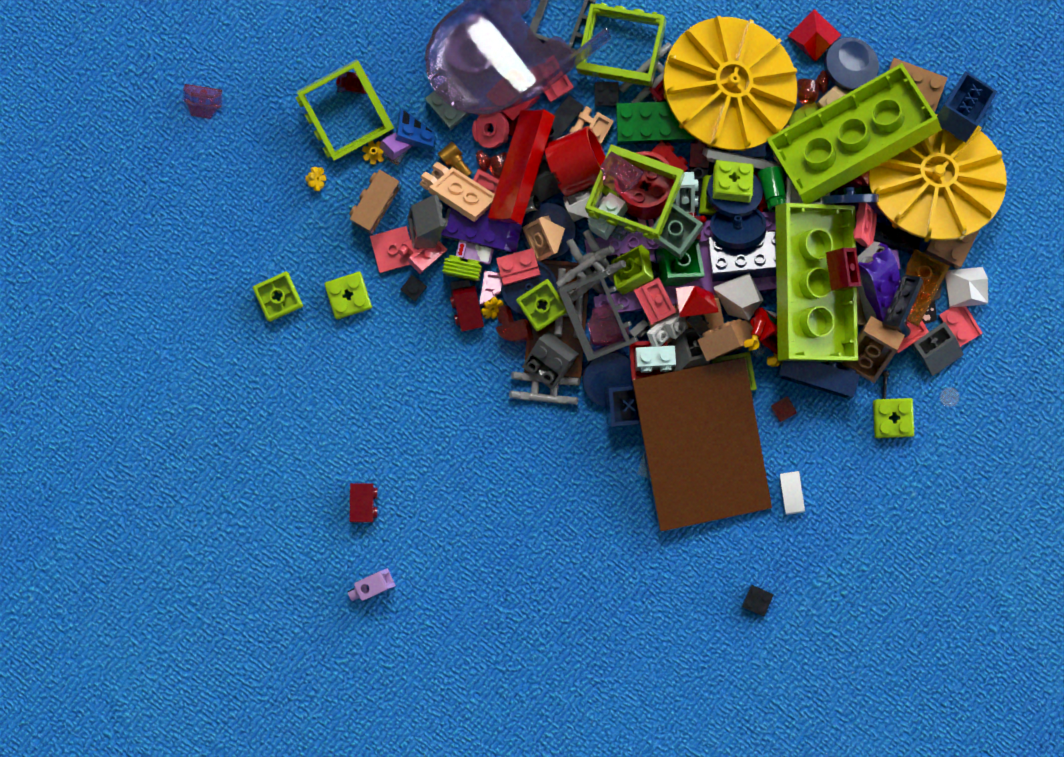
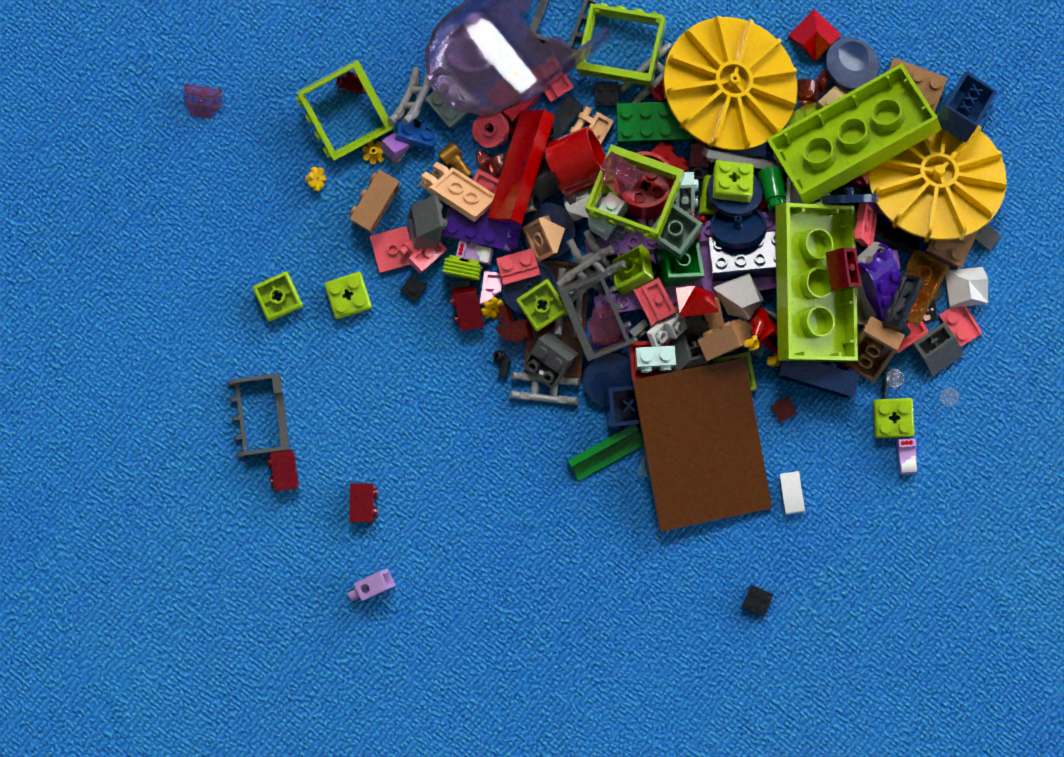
(281, 413): none -> dark grey hinge
(284, 470): none -> dark red brick
(414, 107): none -> light grey piece
(503, 361): none -> black arm
(606, 452): none -> green panel
(894, 378): none -> clear plate
(906, 456): none -> lavender leg
(987, 237): none -> dark grey tile

